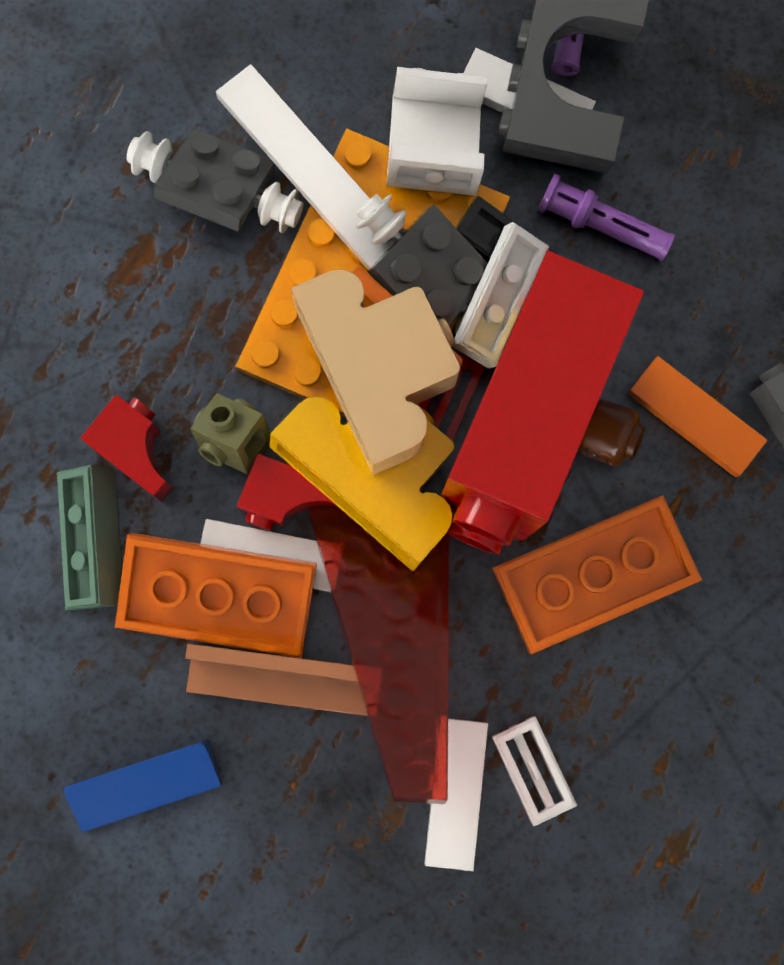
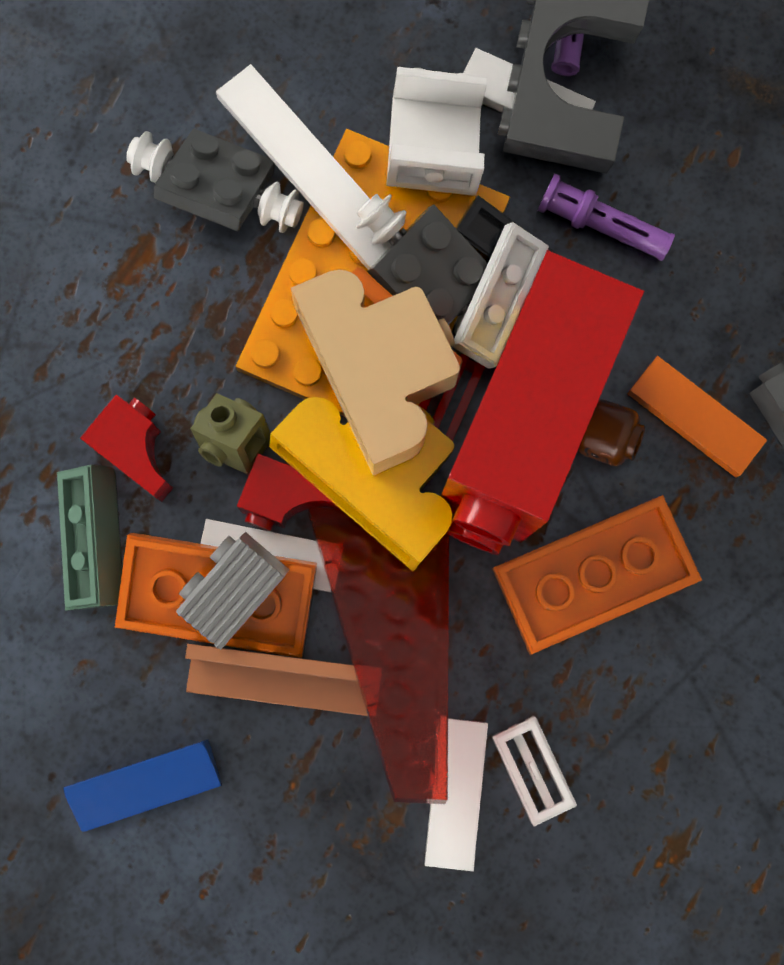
(231, 590): none -> light grey brick

